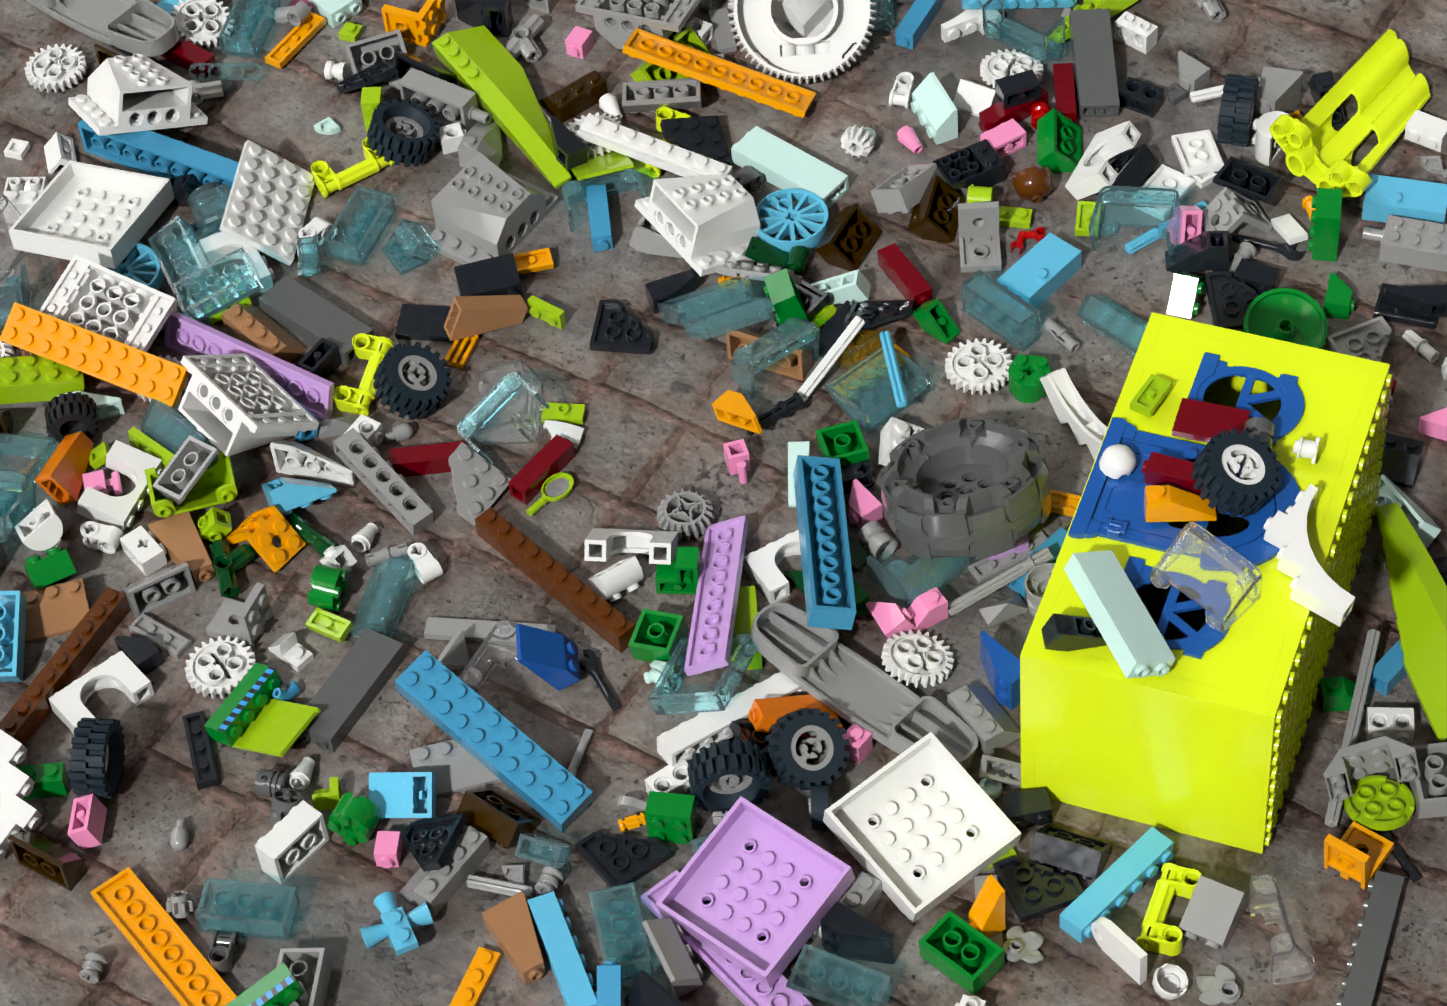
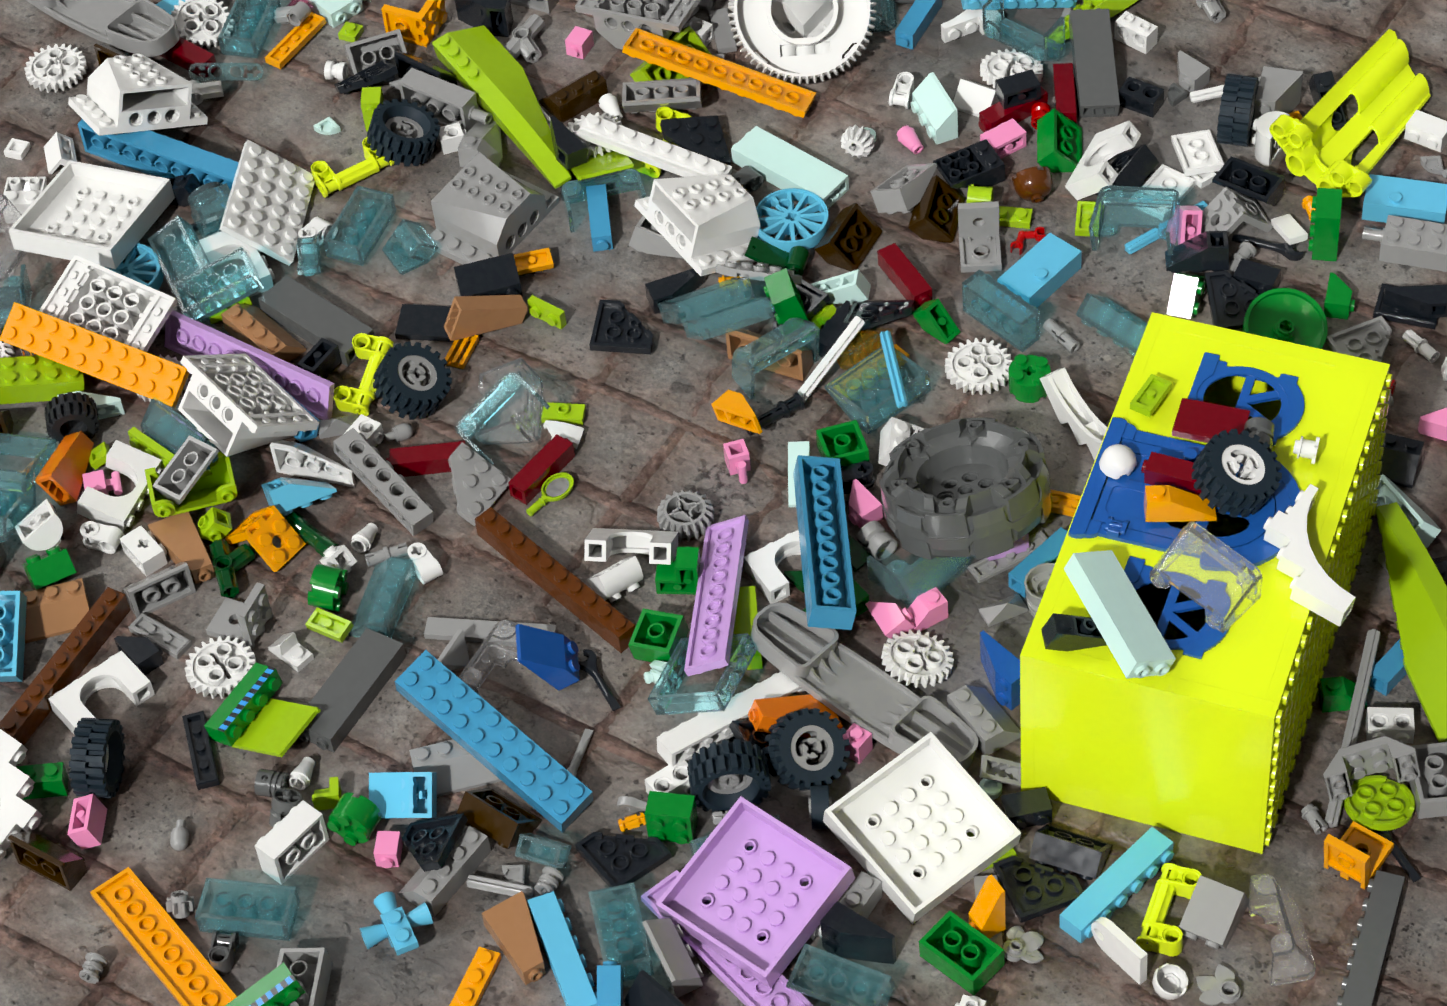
(287, 695): dark azure arm -> none
(999, 581): light grey axle -> none
(1311, 814): none -> light grey pin

